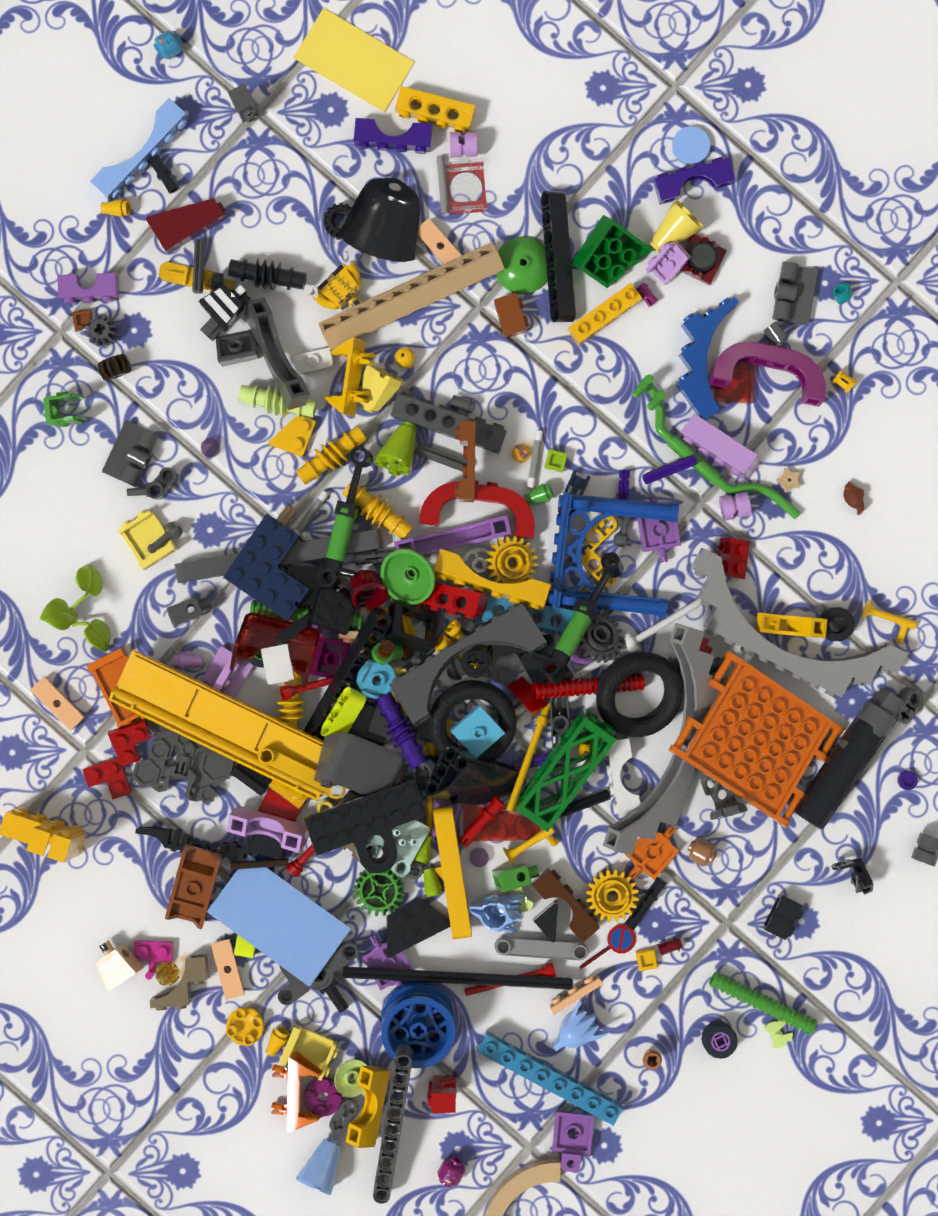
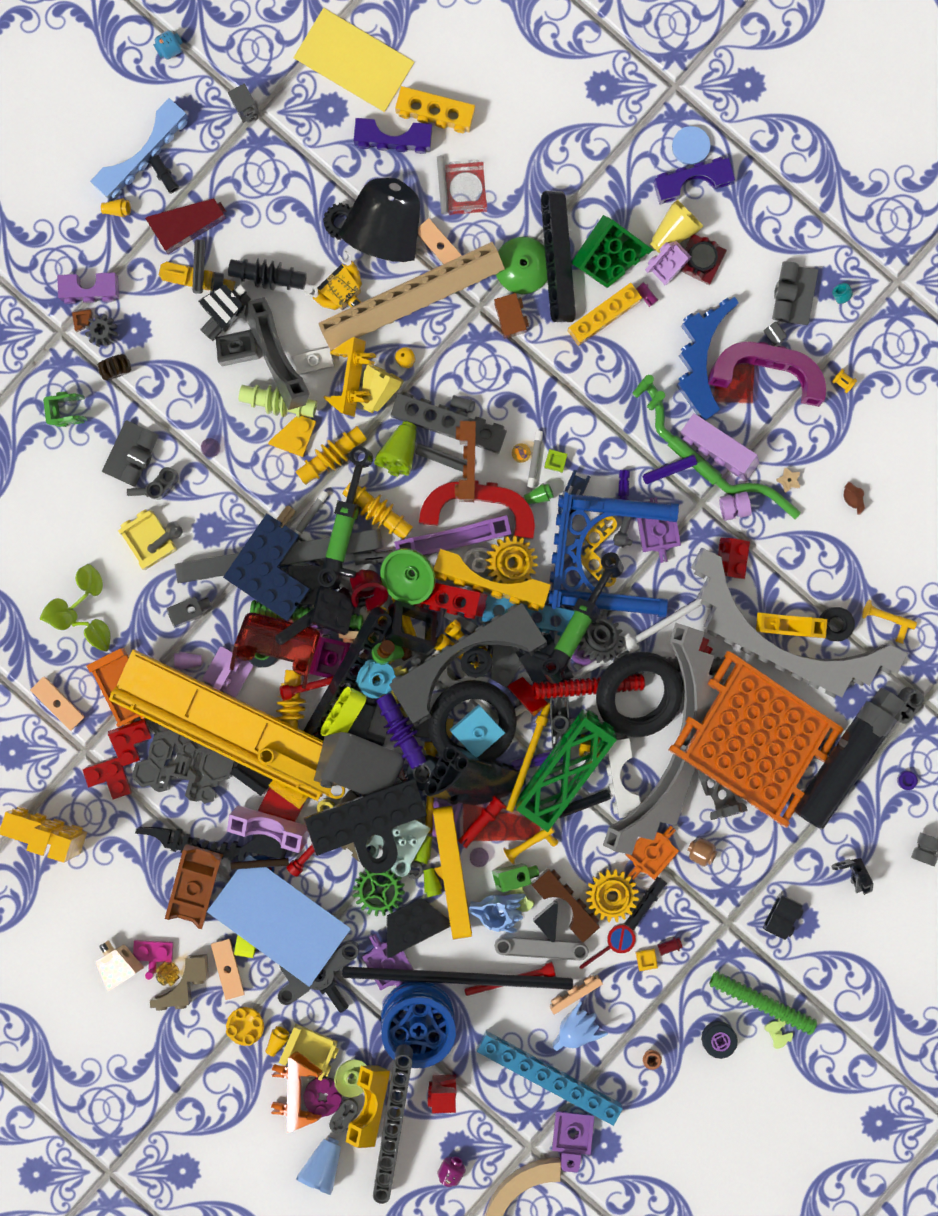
(277, 664): white sticker -> none
(457, 148): lavender wheel -> none

